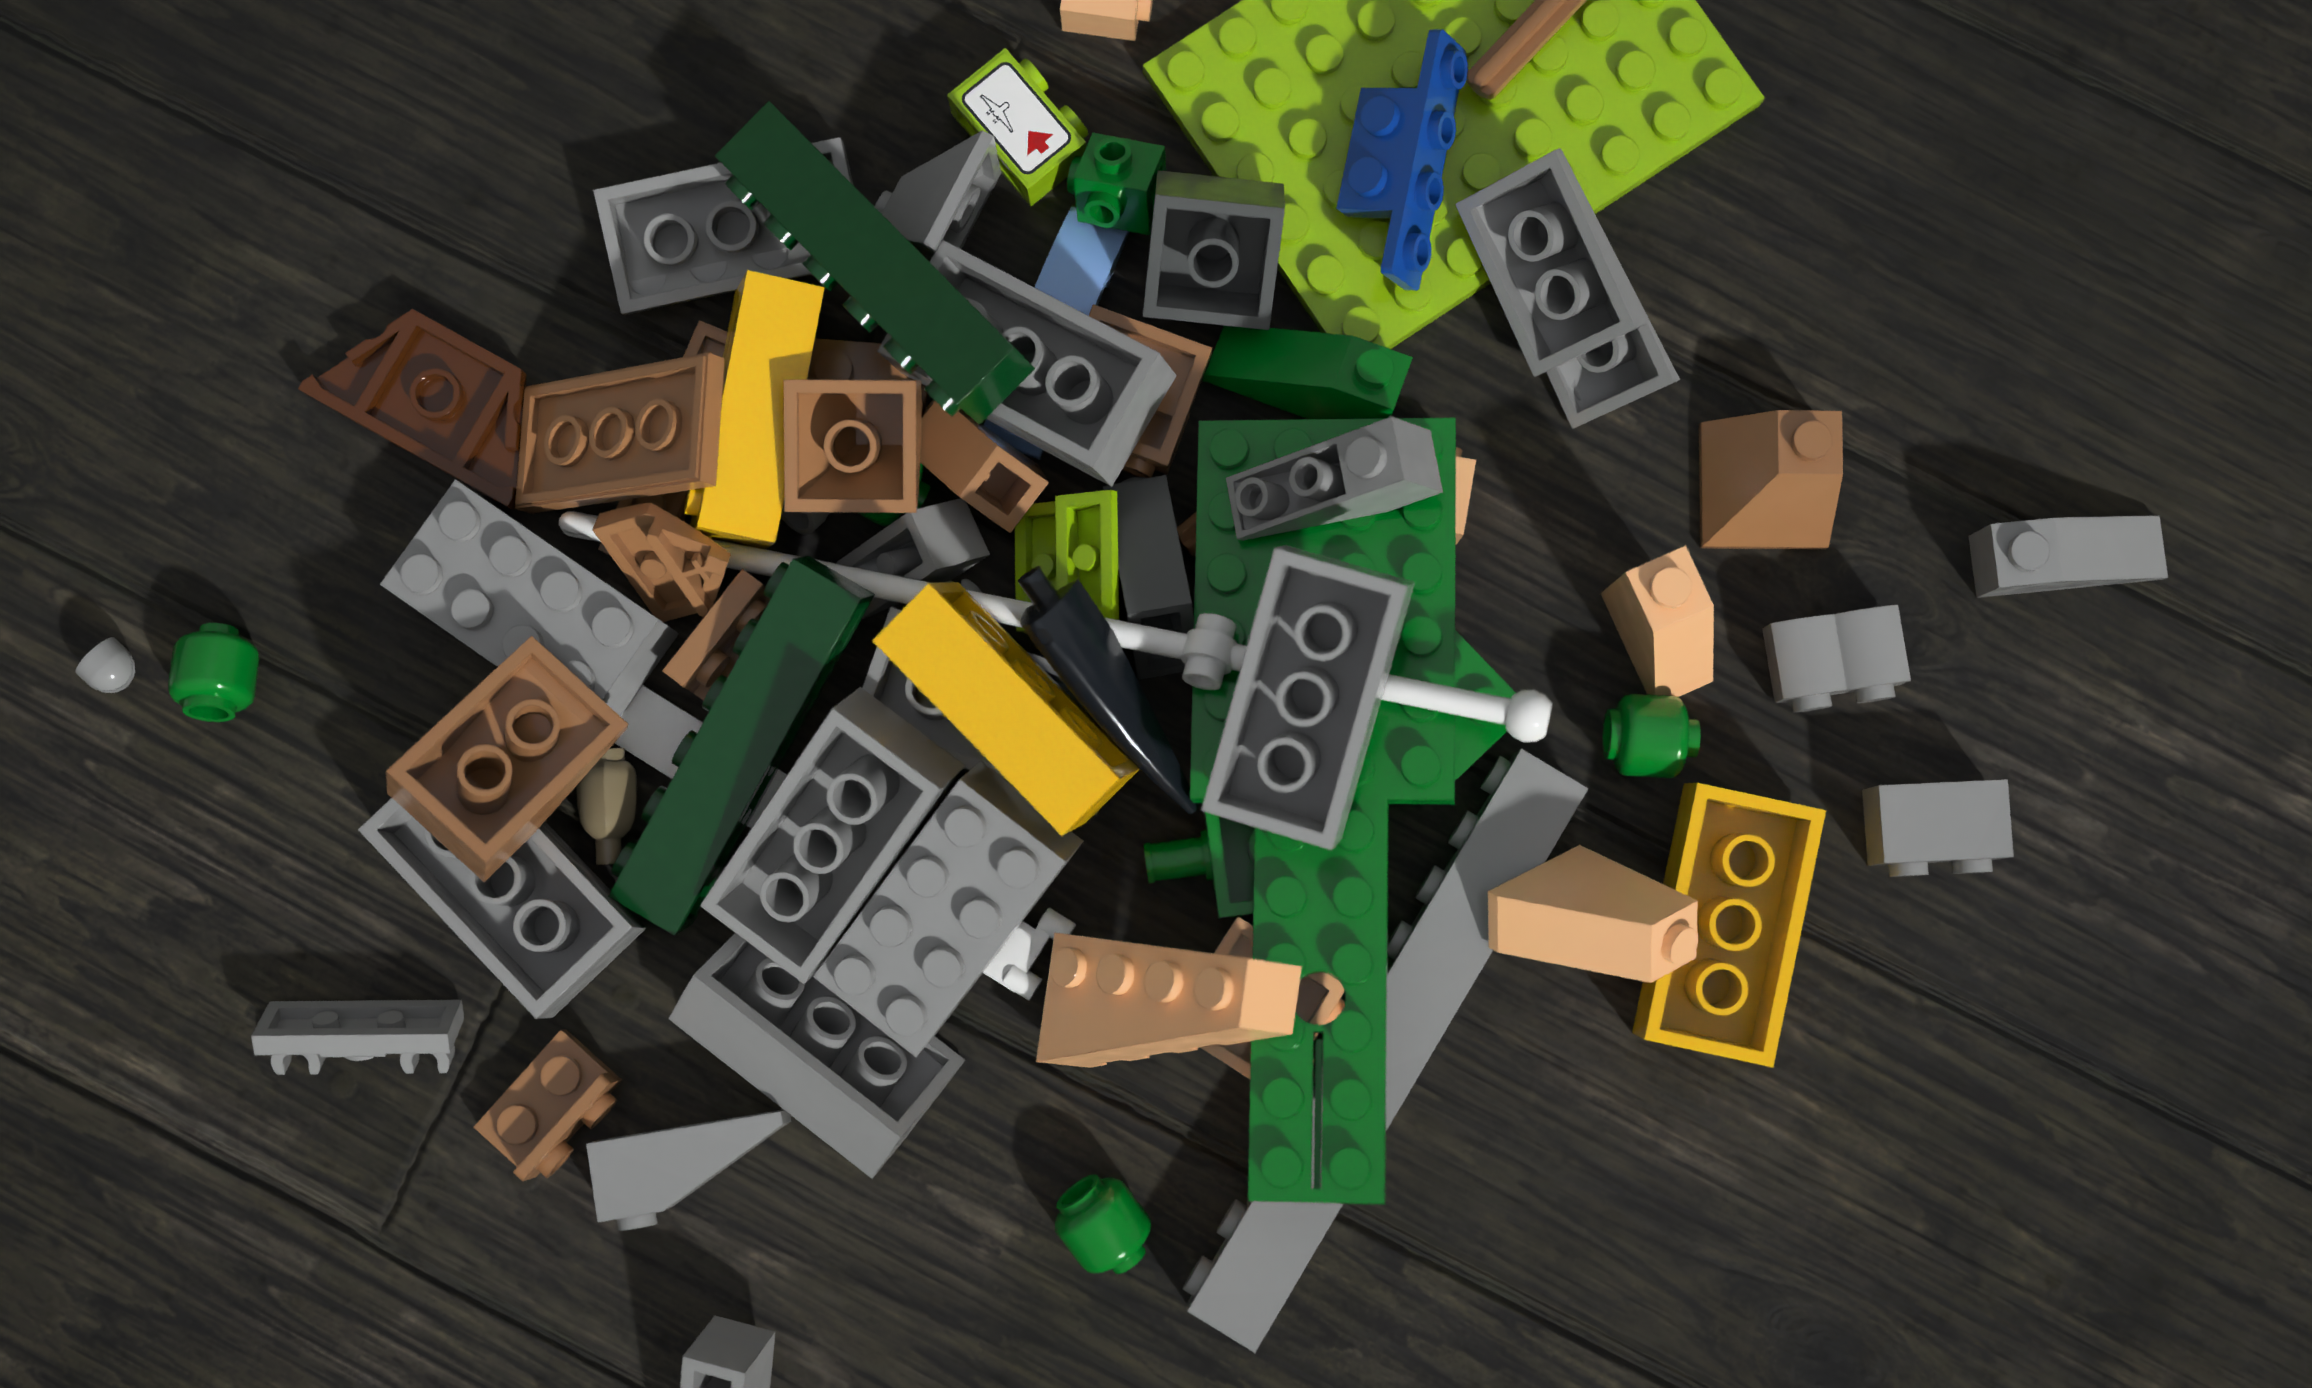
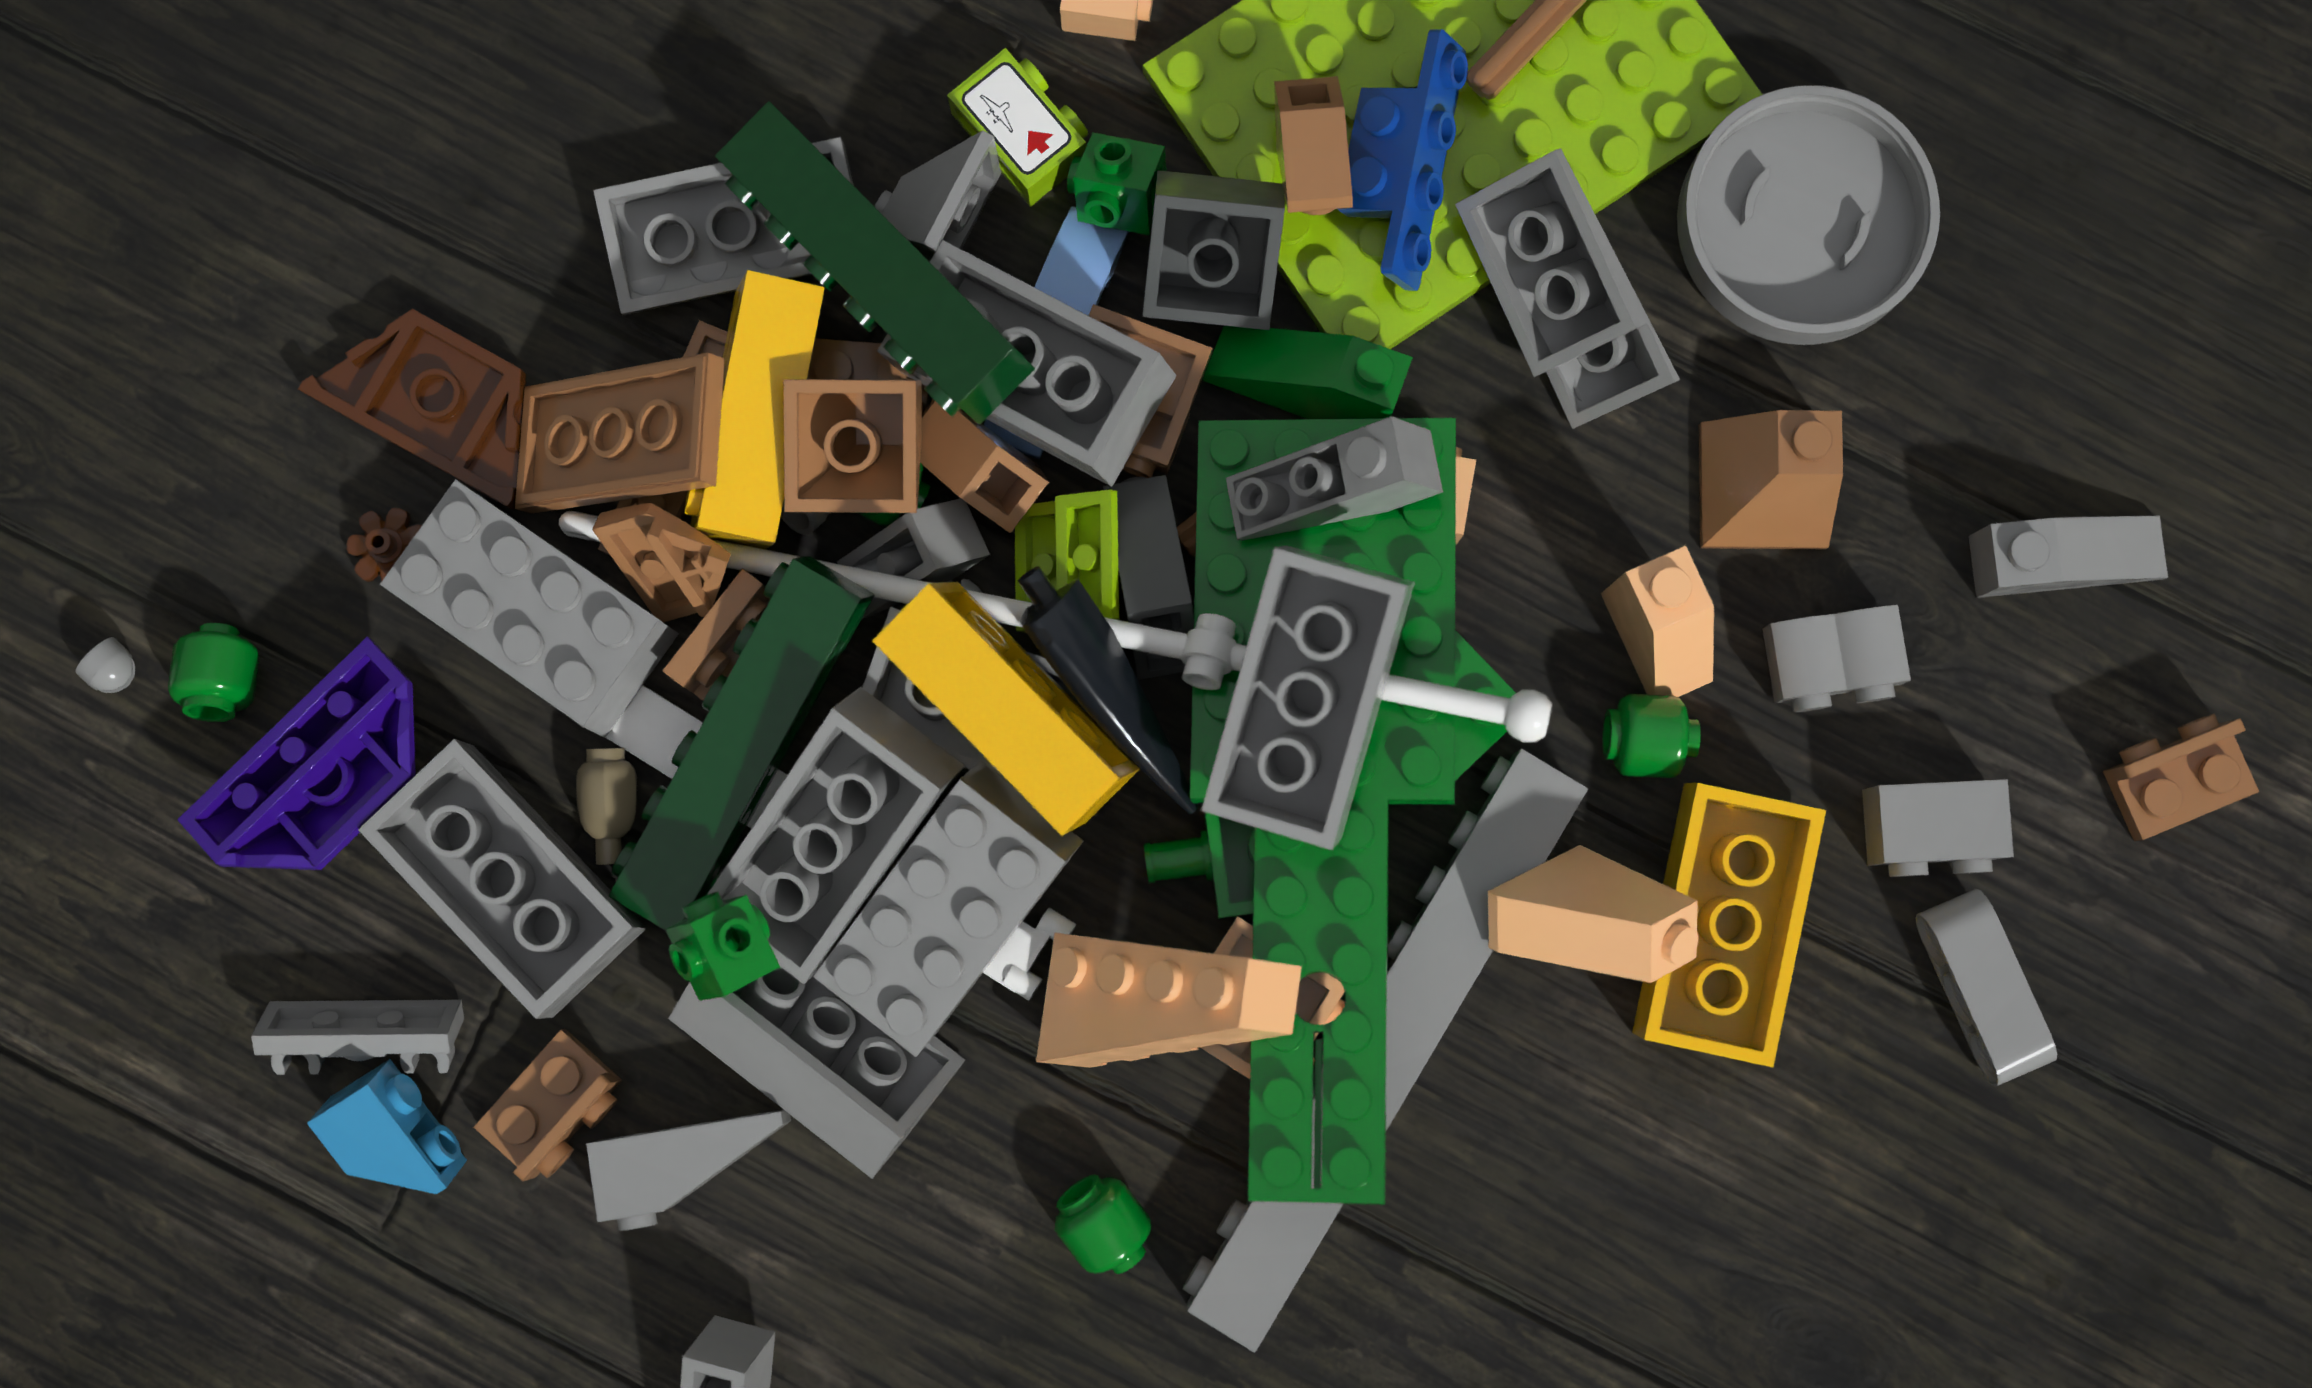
(314, 772): none -> dark purple wedge
(381, 543): none -> reddish brown plant
(387, 1133): none -> dark azure slope
(504, 758): medium nougat slope -> none
(721, 945): none -> green brick
(1312, 145): none -> medium nougat slope
(1808, 215): none -> light grey piece
(1986, 987): none -> light grey beam
(2182, 779): none -> medium nougat bracket

